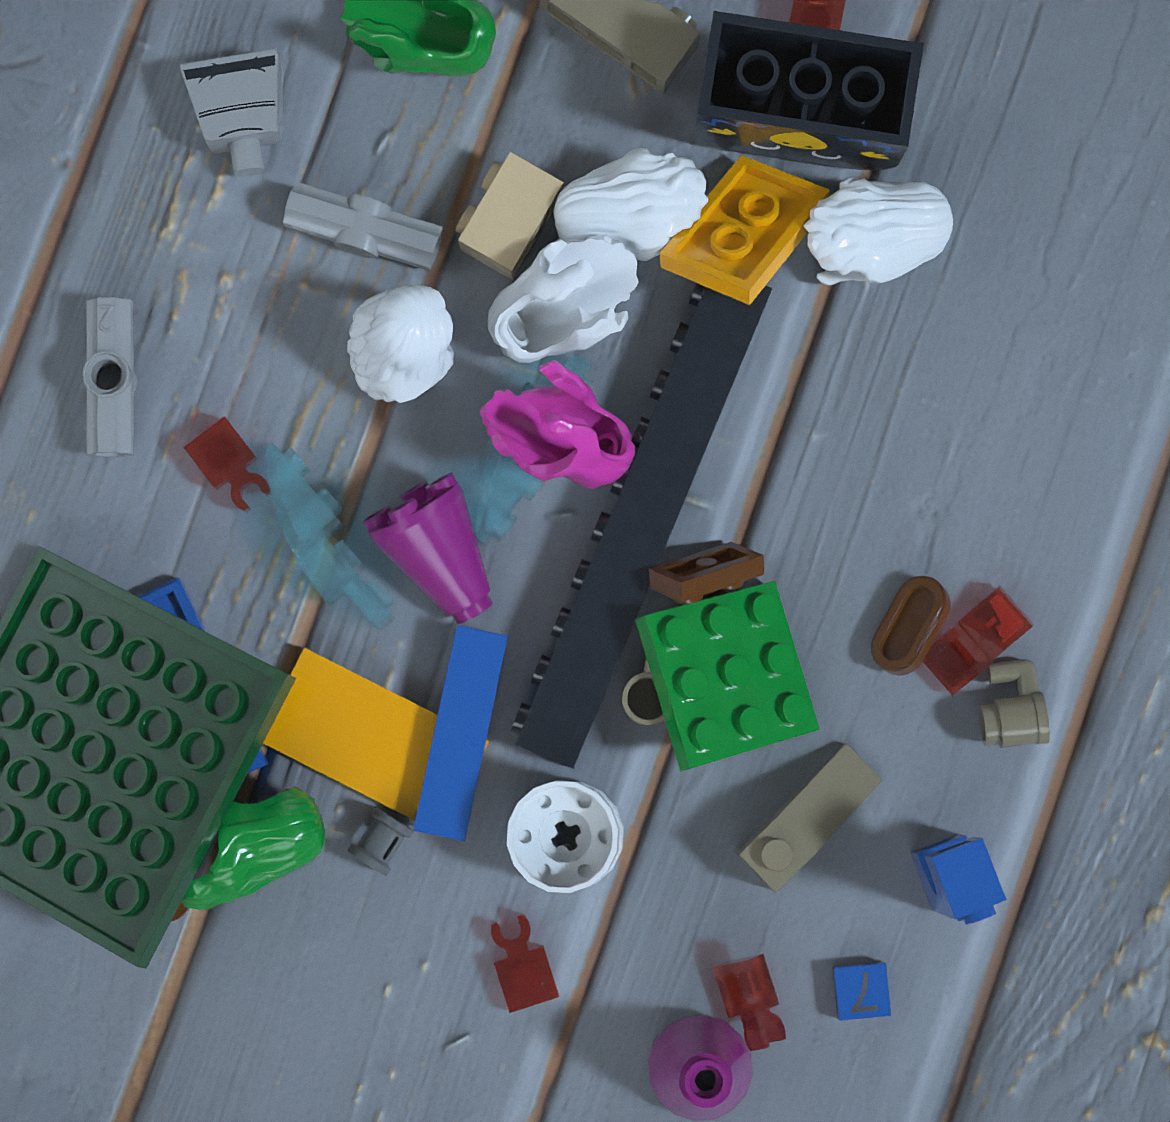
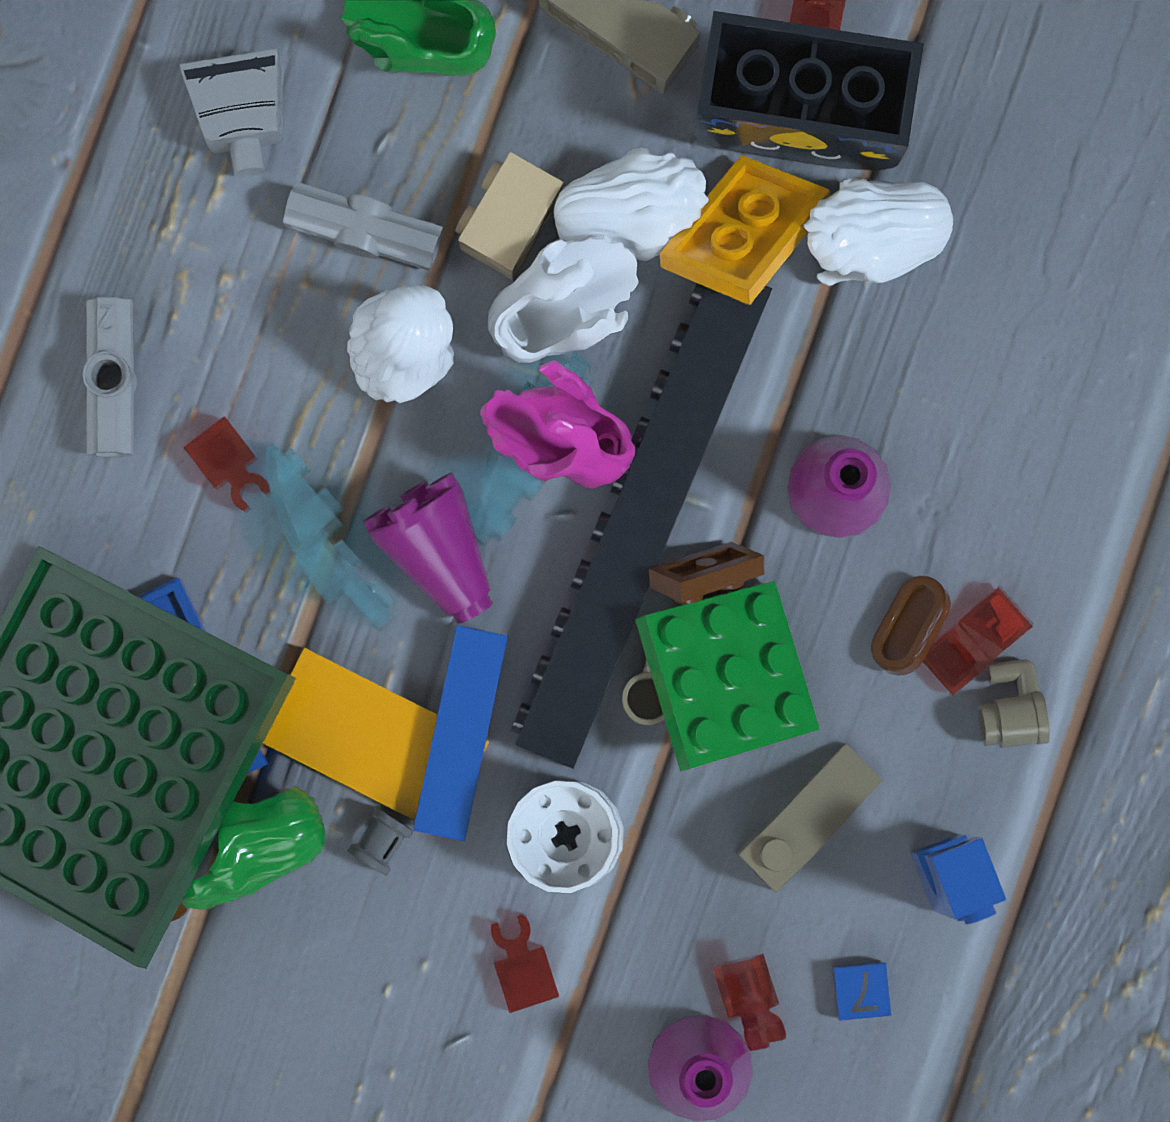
(827, 502): none -> magenta cone

